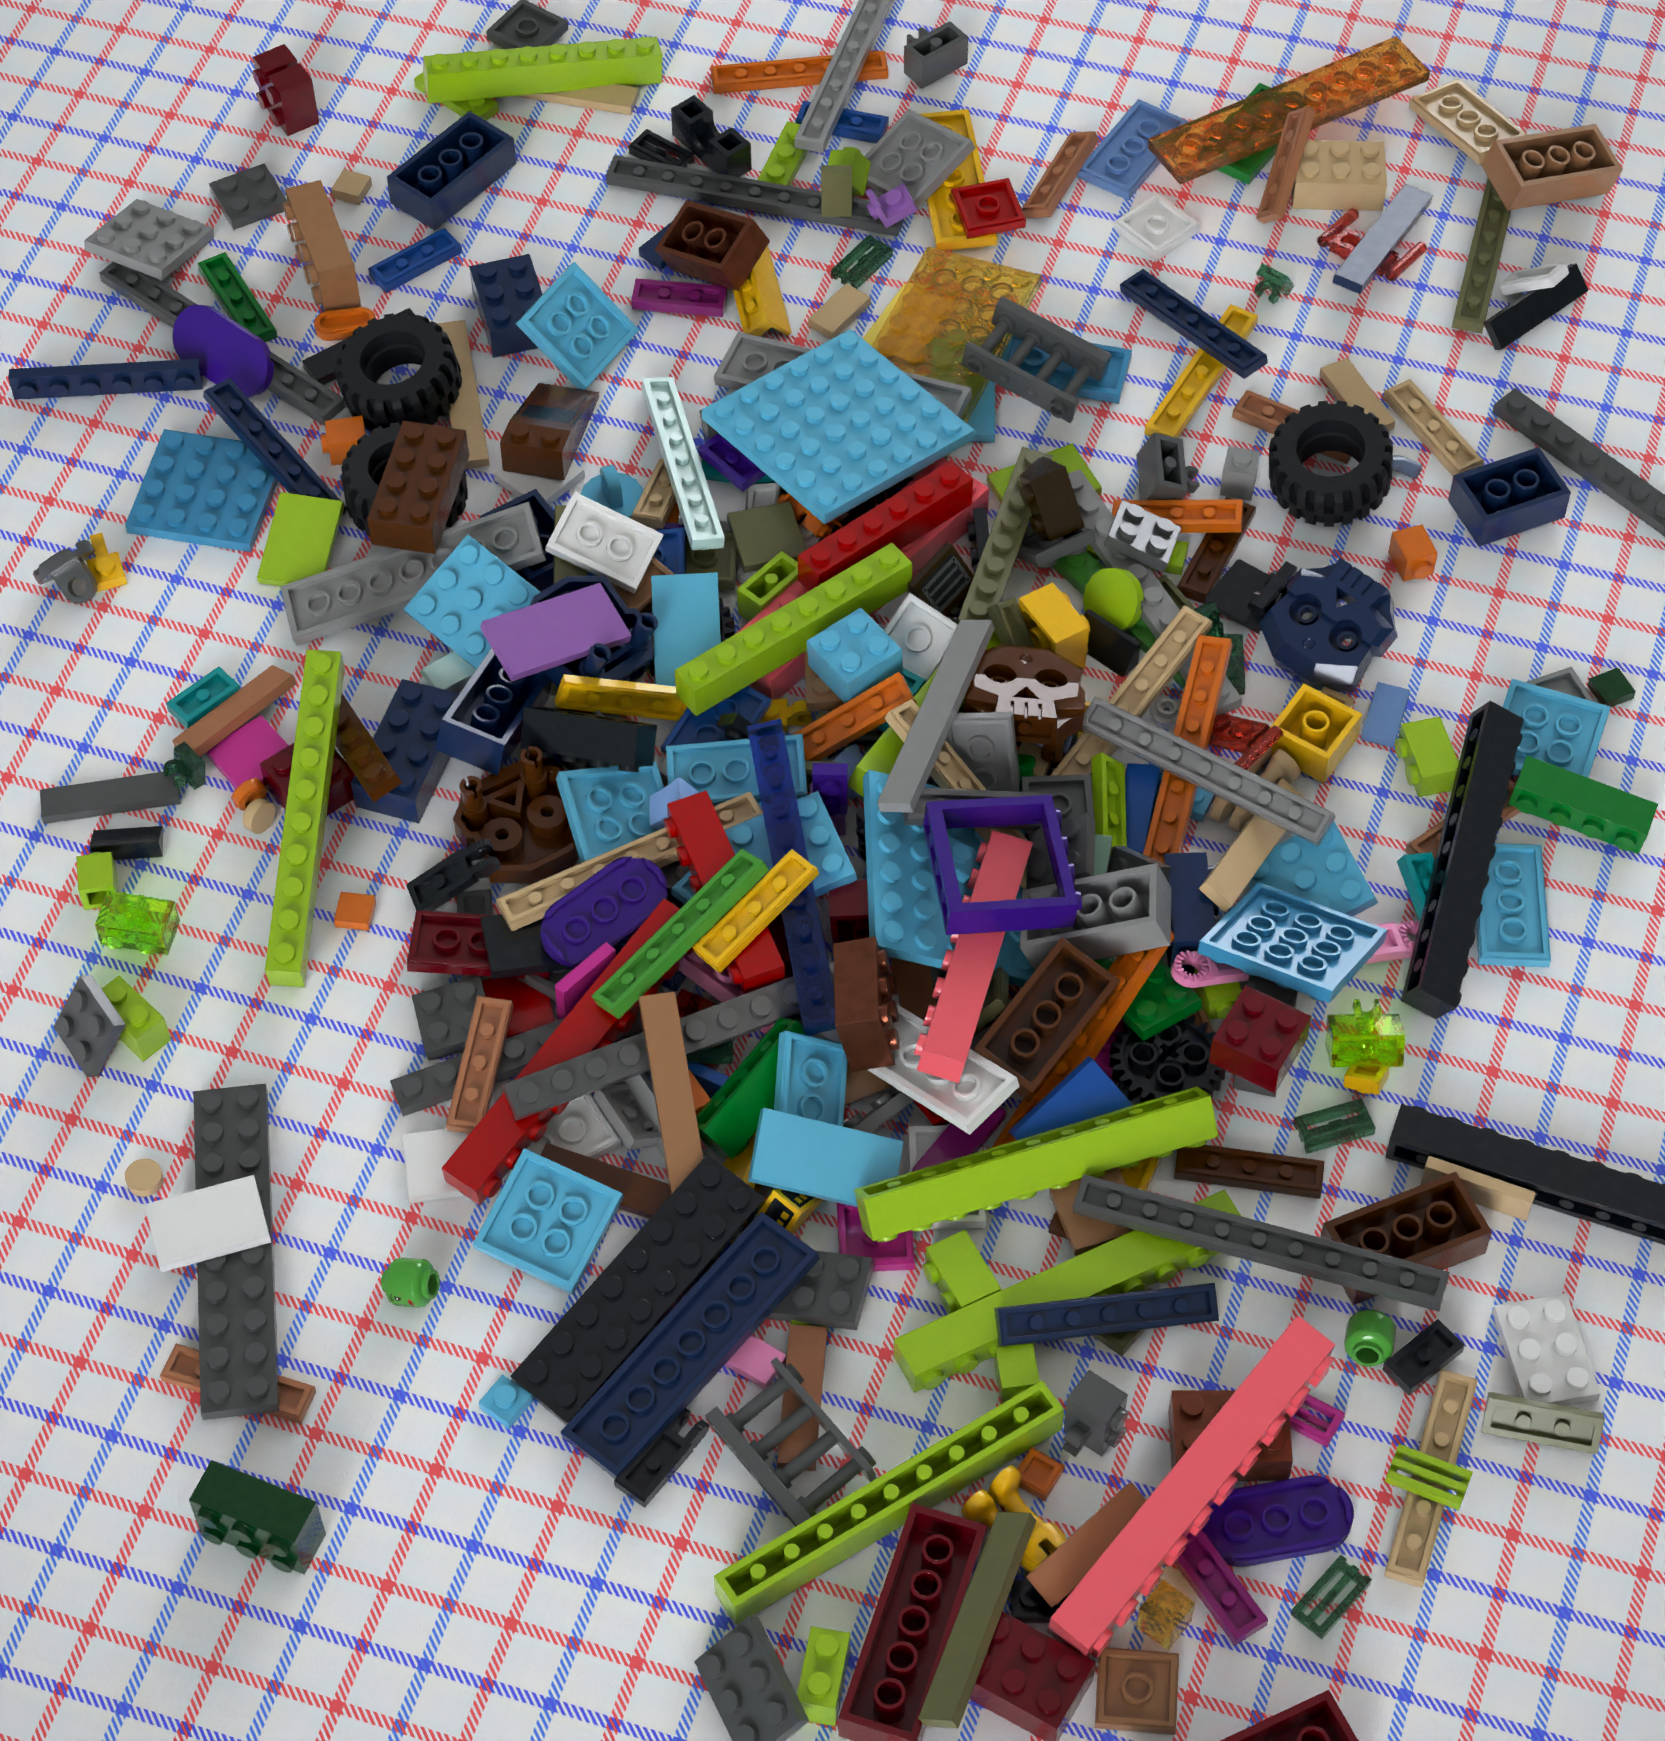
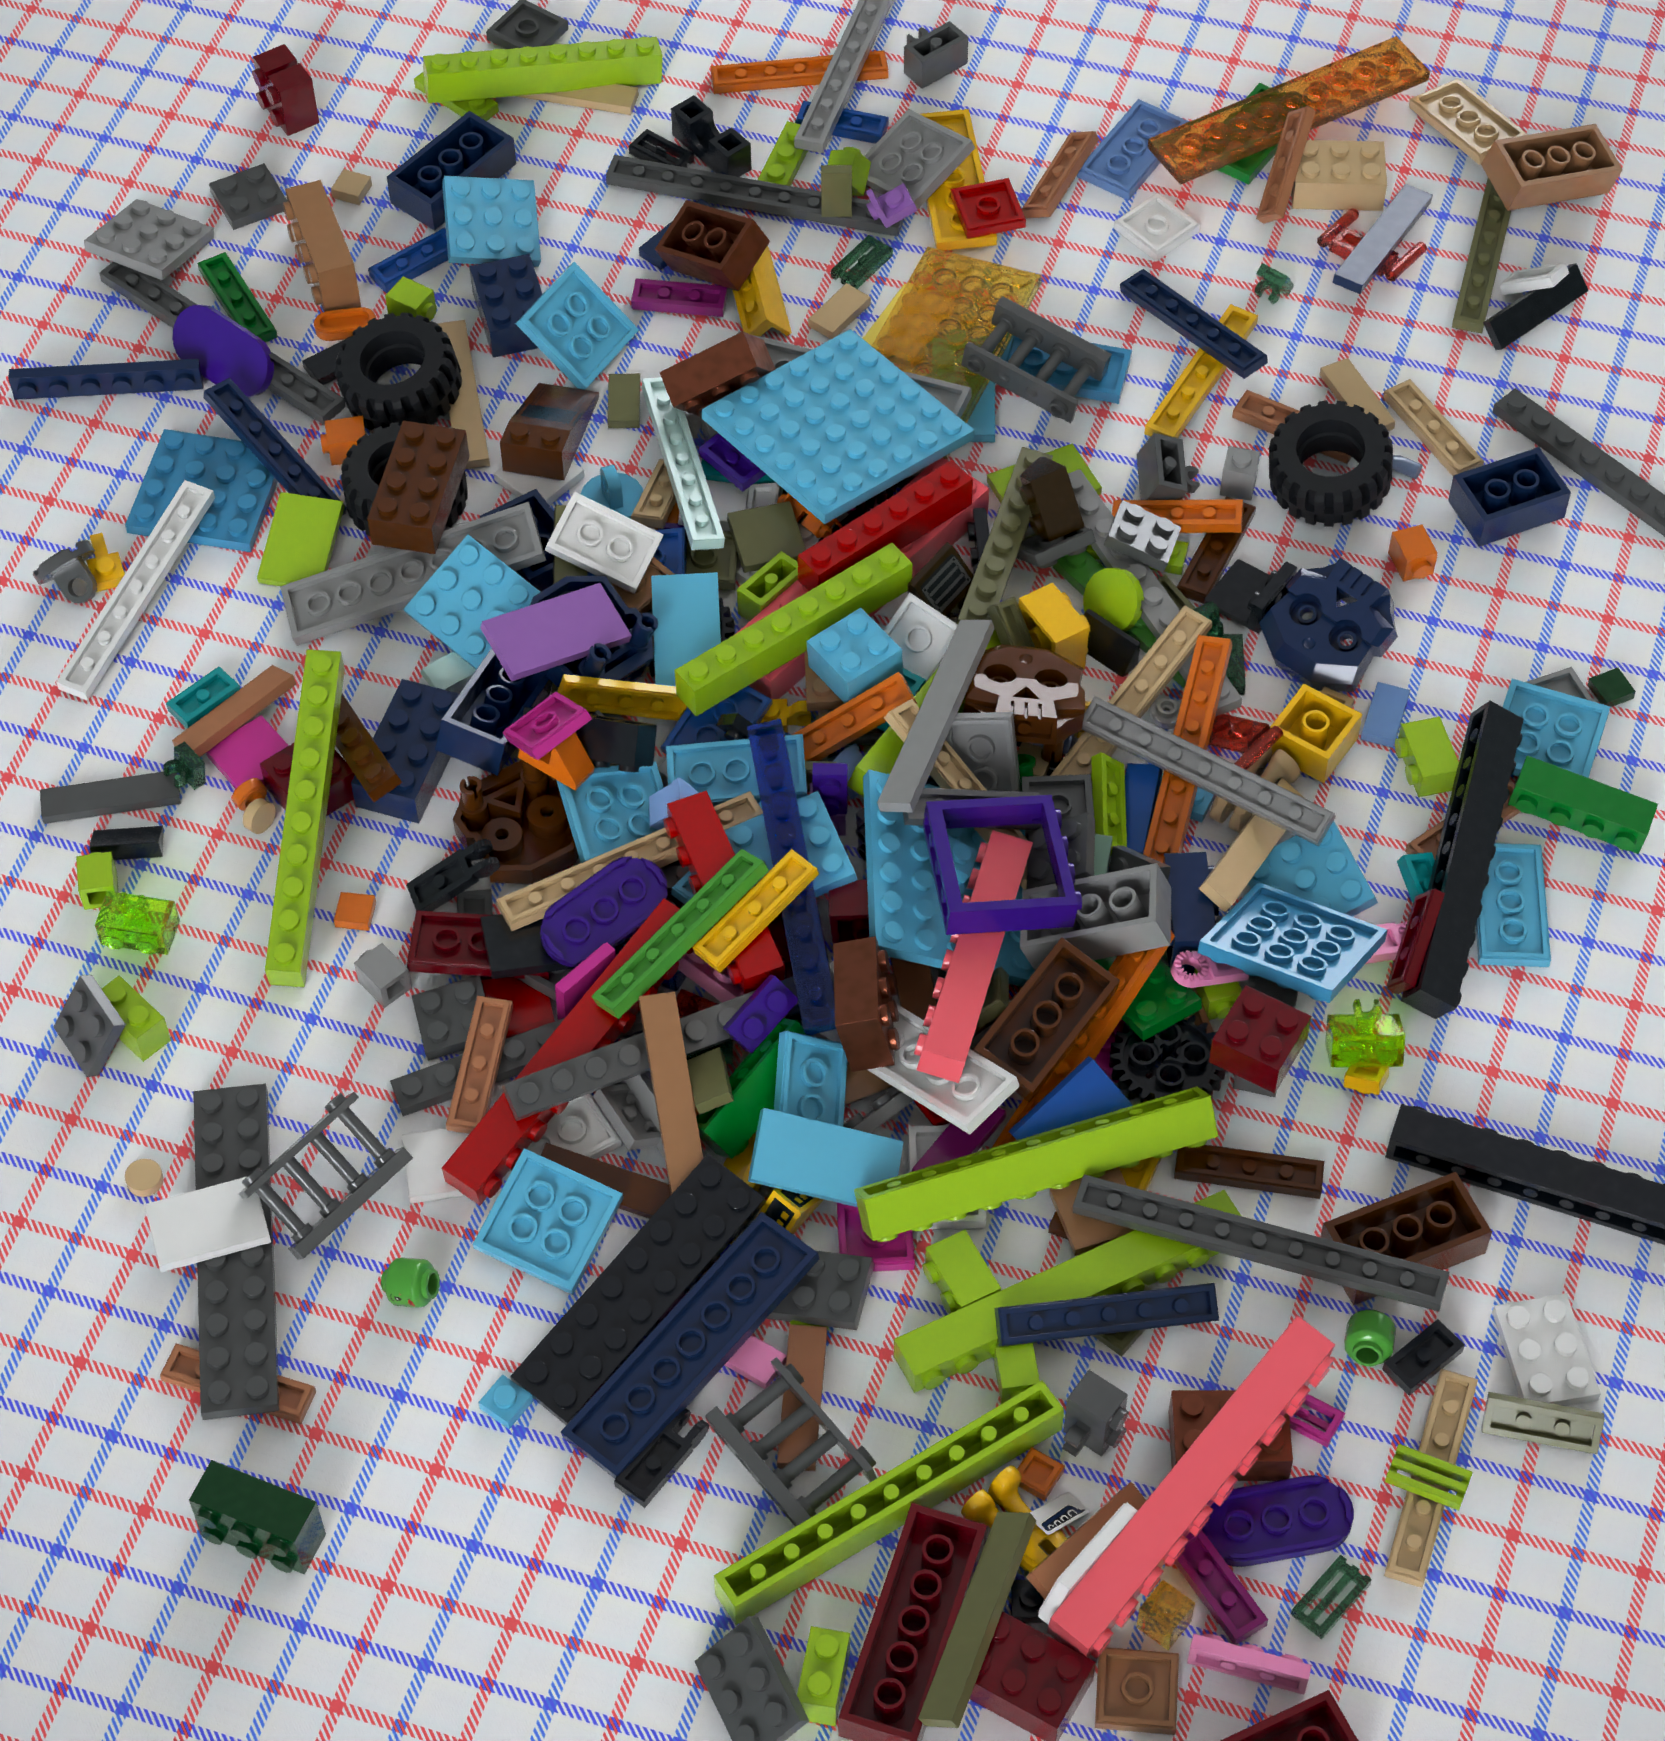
(135, 590): none -> white plate
(359, 1185): none -> dark grey fence
(382, 975): none -> light grey brick
(411, 298): none -> lime brick
(490, 219): none -> medium azure plate
(547, 725): none -> dark pink tile
(565, 762): none -> orange slope
(624, 400): none -> olive tile
(709, 1080): none -> olive tile
(716, 372): none -> copper brick
(760, 1013): none -> dark purple plate
(1059, 1513): none -> white sticker
(1084, 1561): none -> white tile
(1249, 1663): none -> bright pink plate
(1336, 1131): clear green tile -> none
(1415, 941): none -> dark red tile
(1484, 1189): tan tile -> none

